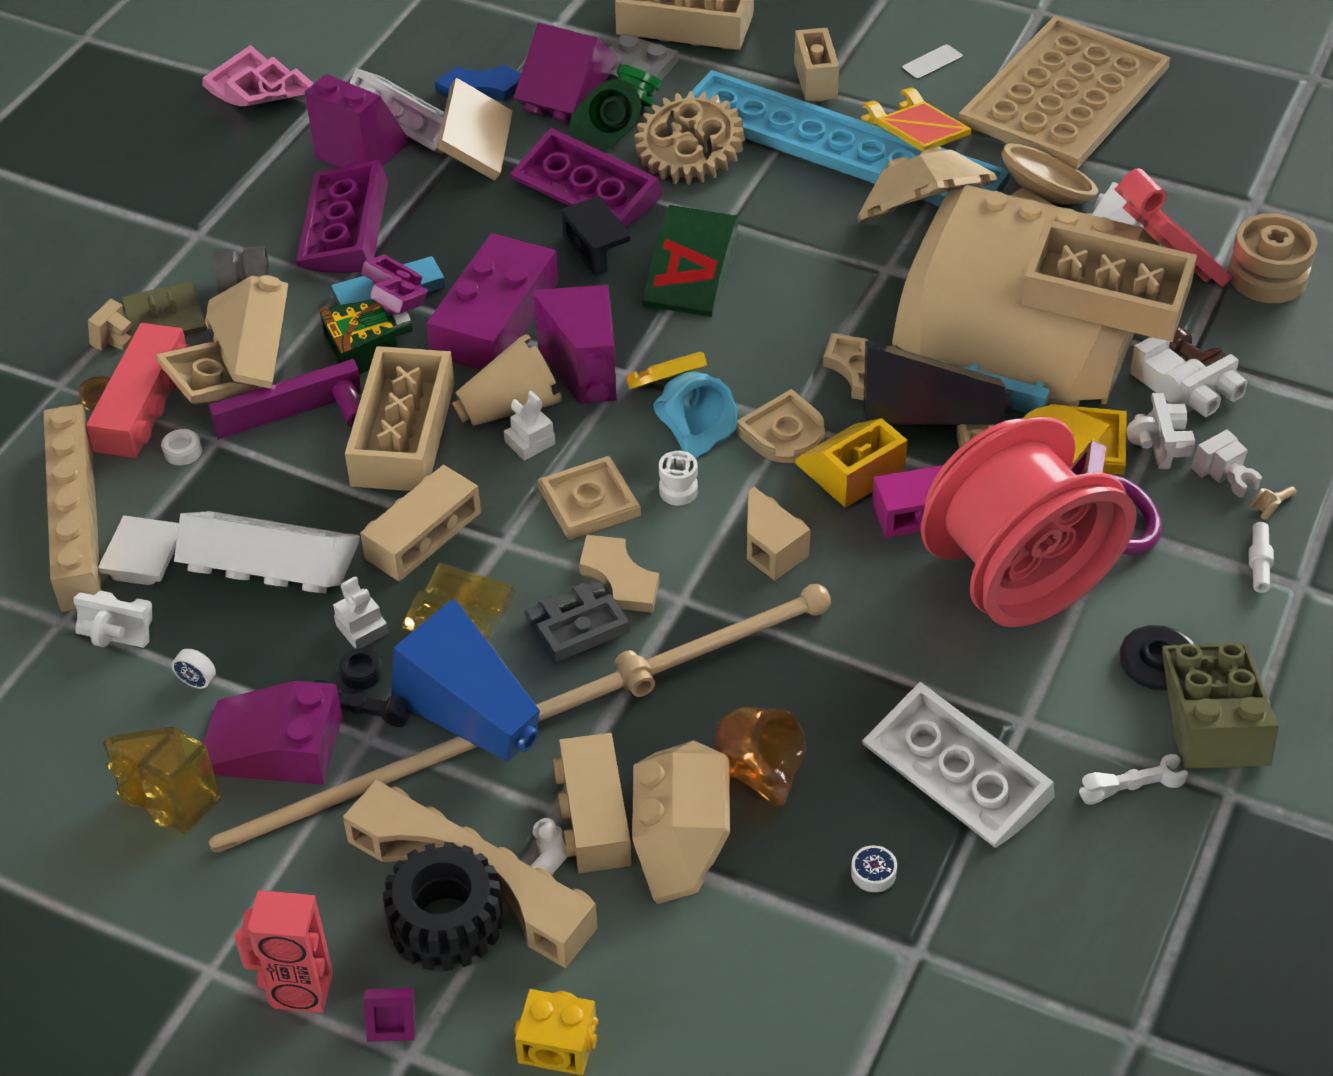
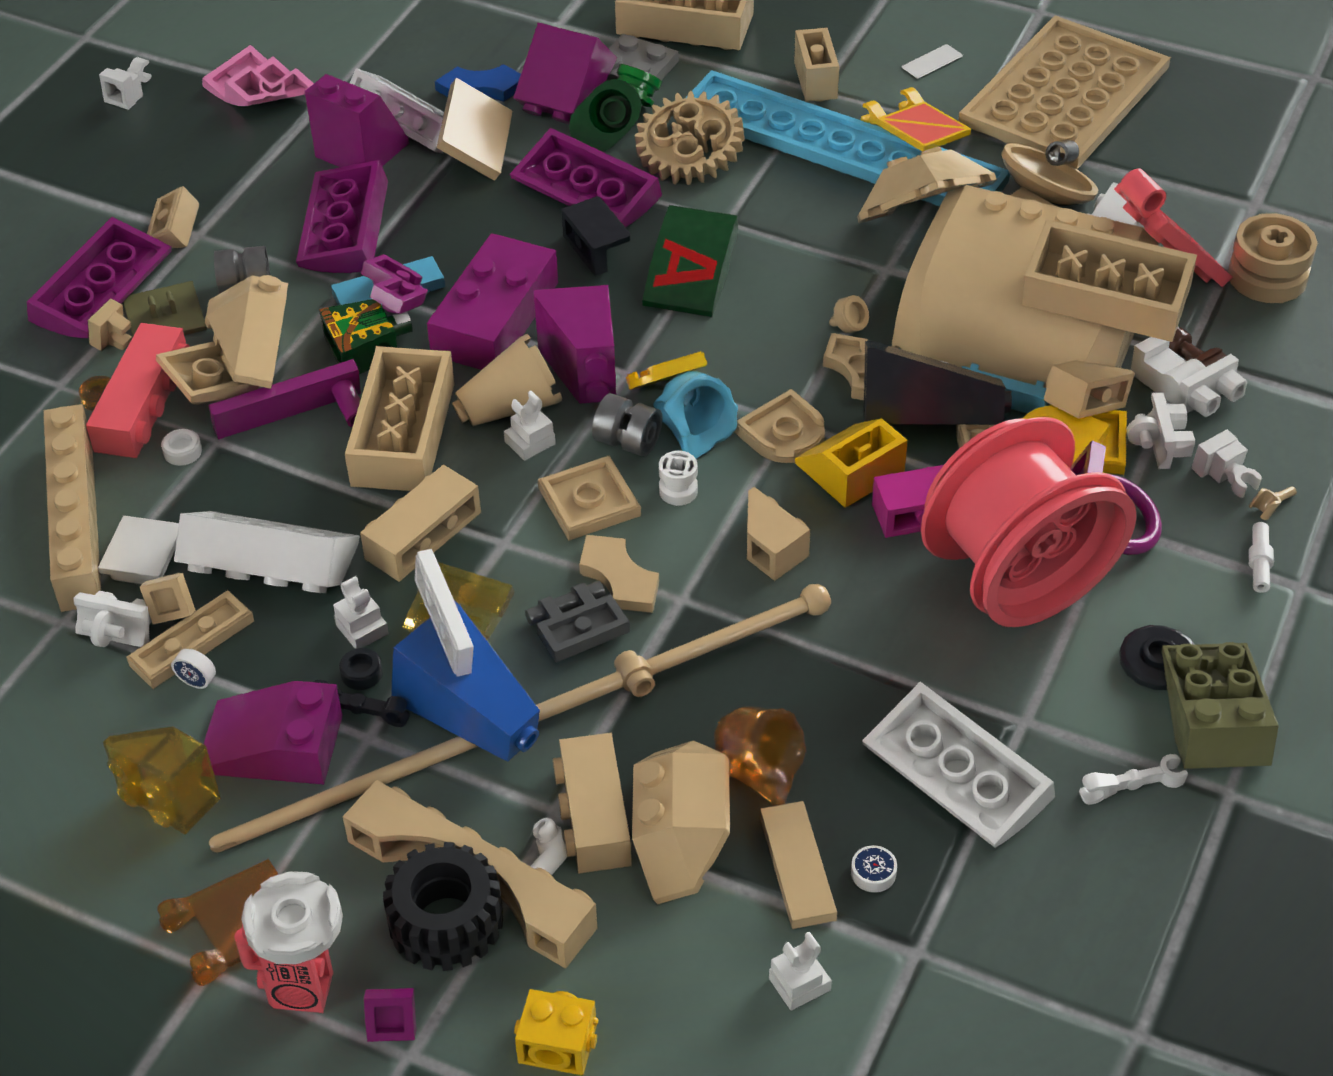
(101, 270): none -> magenta slope
(124, 87): none -> white piece
(167, 598): none -> tan tile
(174, 218): none -> tan slope
(199, 632): none -> tan tile
(220, 915): none -> clear orange flag
(292, 918): none -> white tile
(443, 613): none -> white tile
(628, 425): none -> flat silver wheel
(798, 865): none -> tan tile
(799, 974): none -> white piece
(850, 314): none -> tan tile
(1053, 152): none -> black hinge
(1087, 388): none -> tan slope

